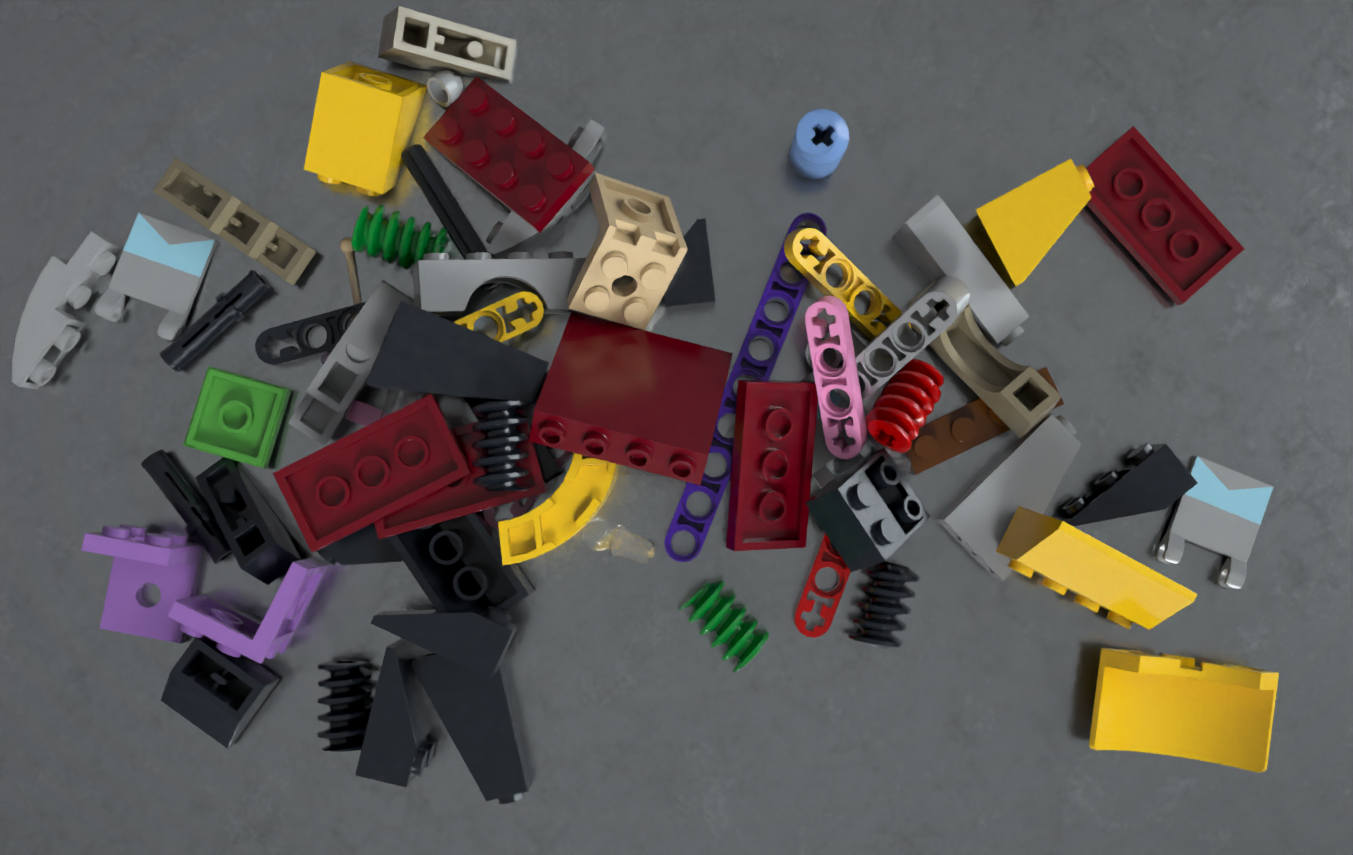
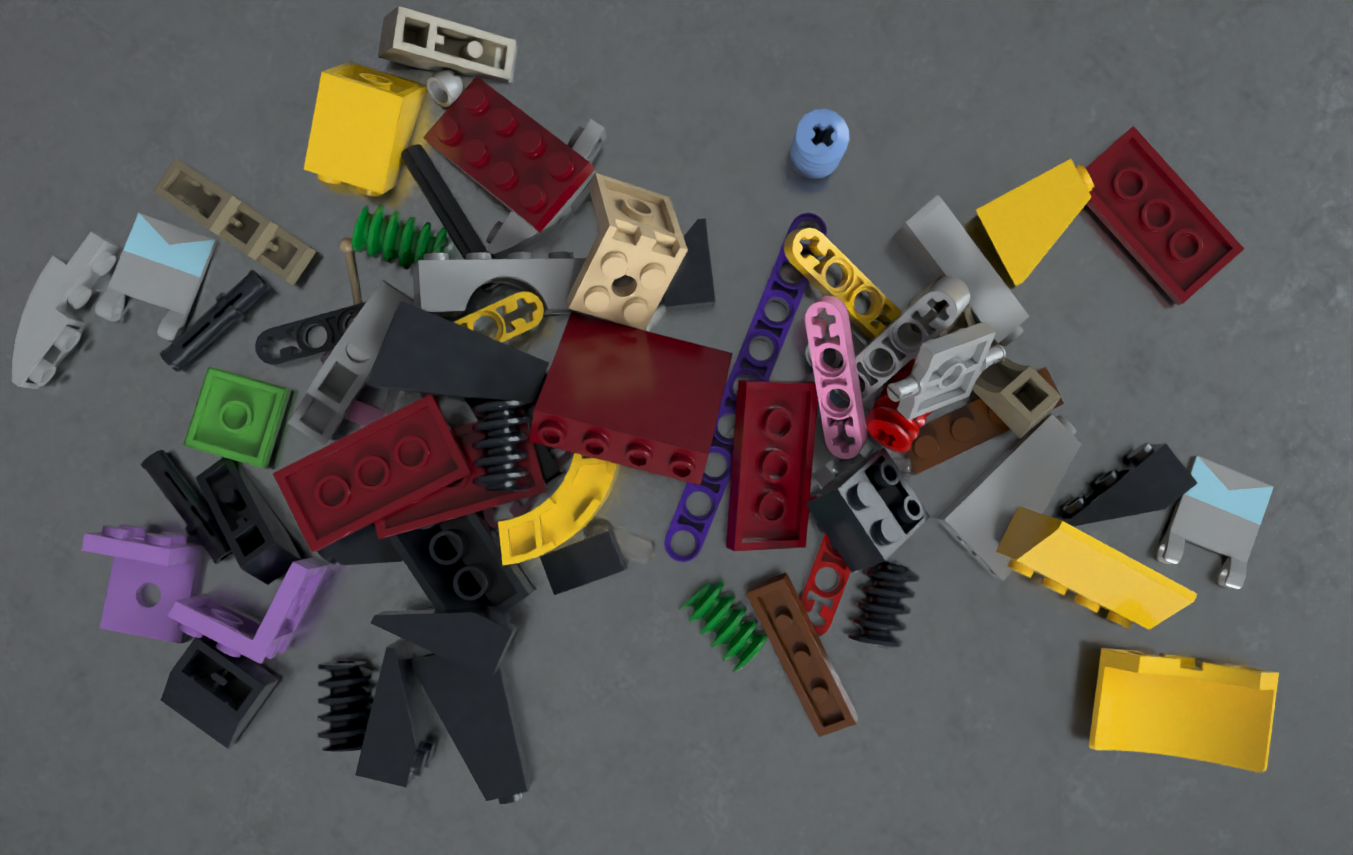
(583, 562): none -> black slope
(802, 654): none -> reddish brown plate
(946, 370): none -> light grey plate

